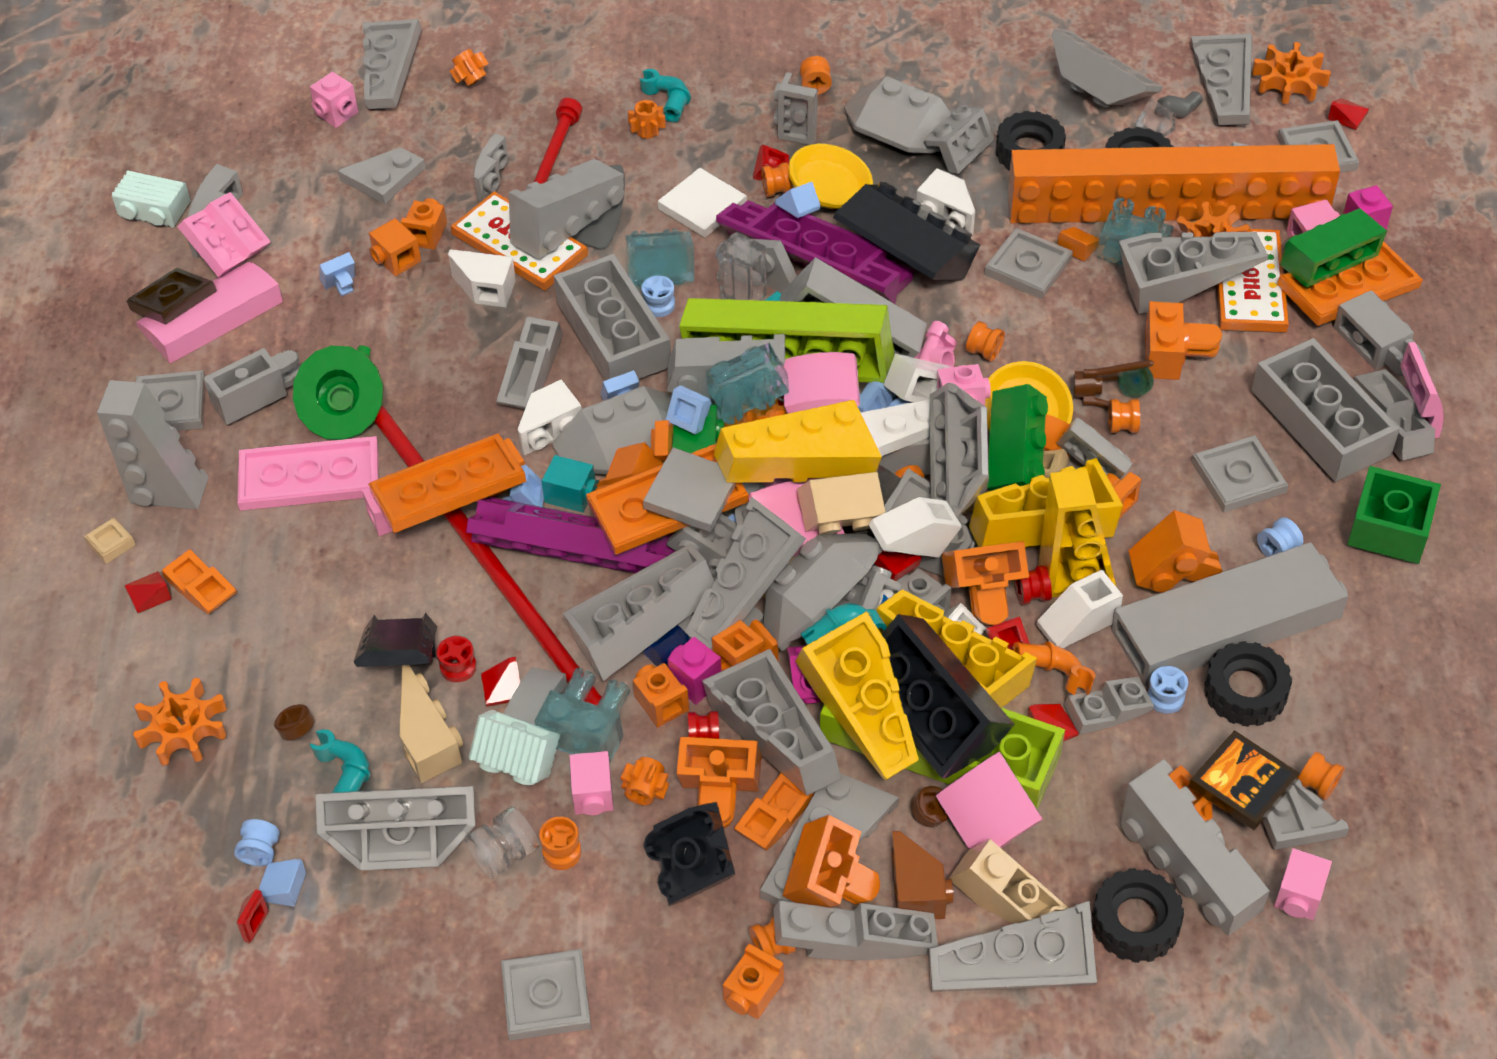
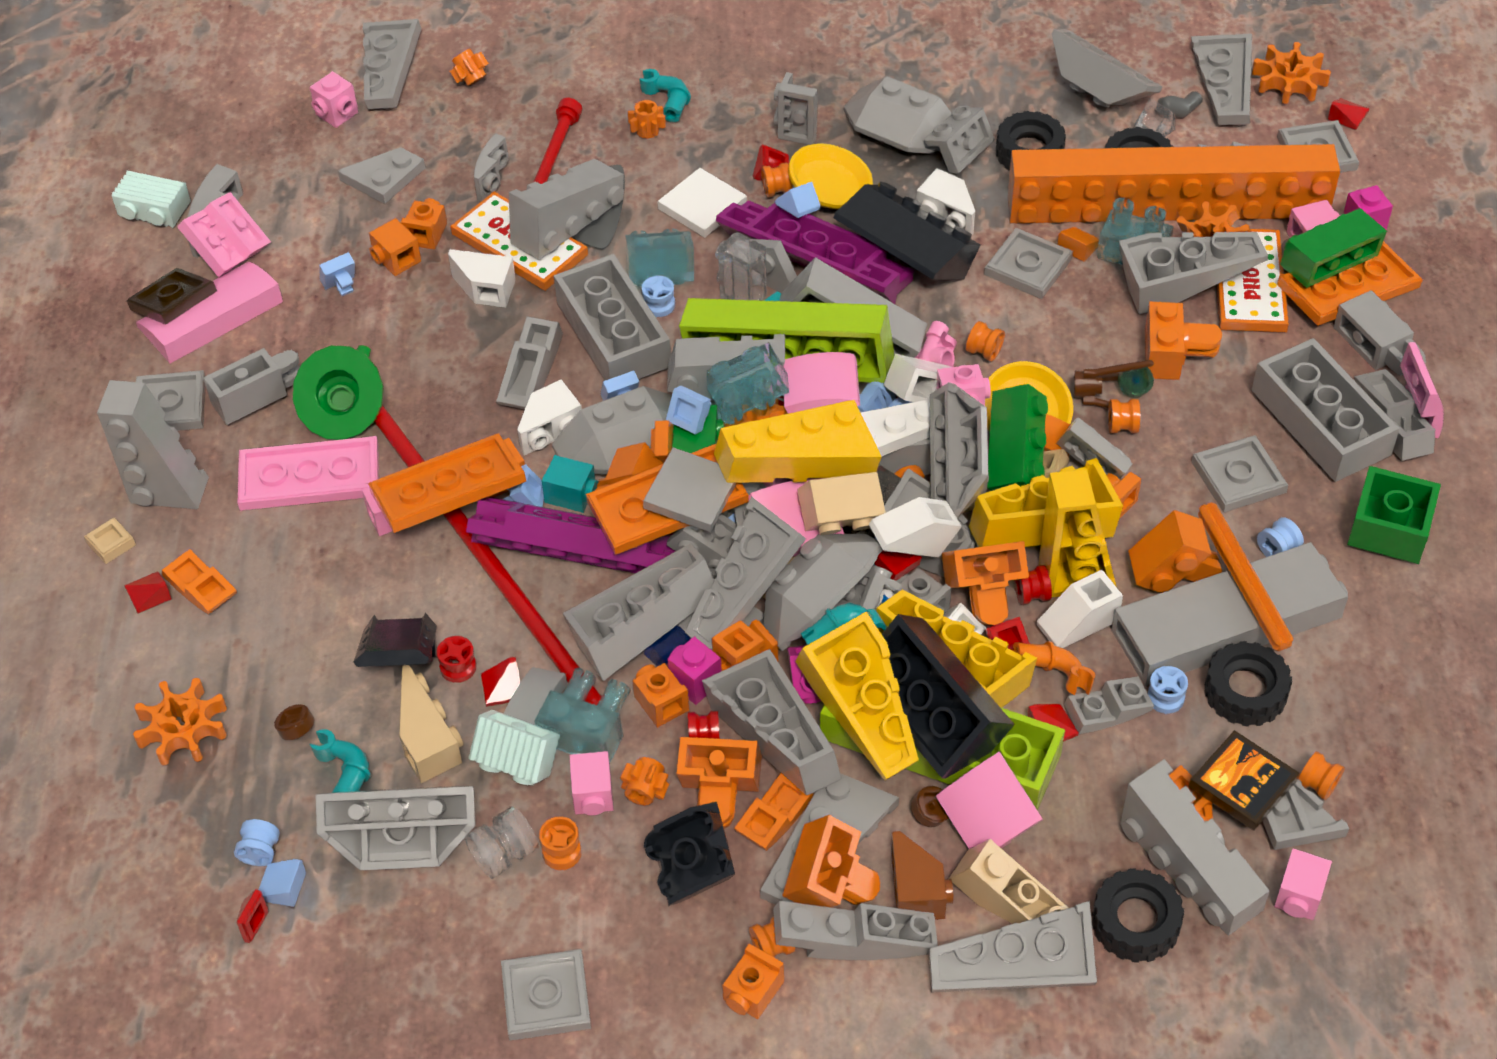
(816, 74): orange wheel -> none
(1245, 577): none -> orange axle

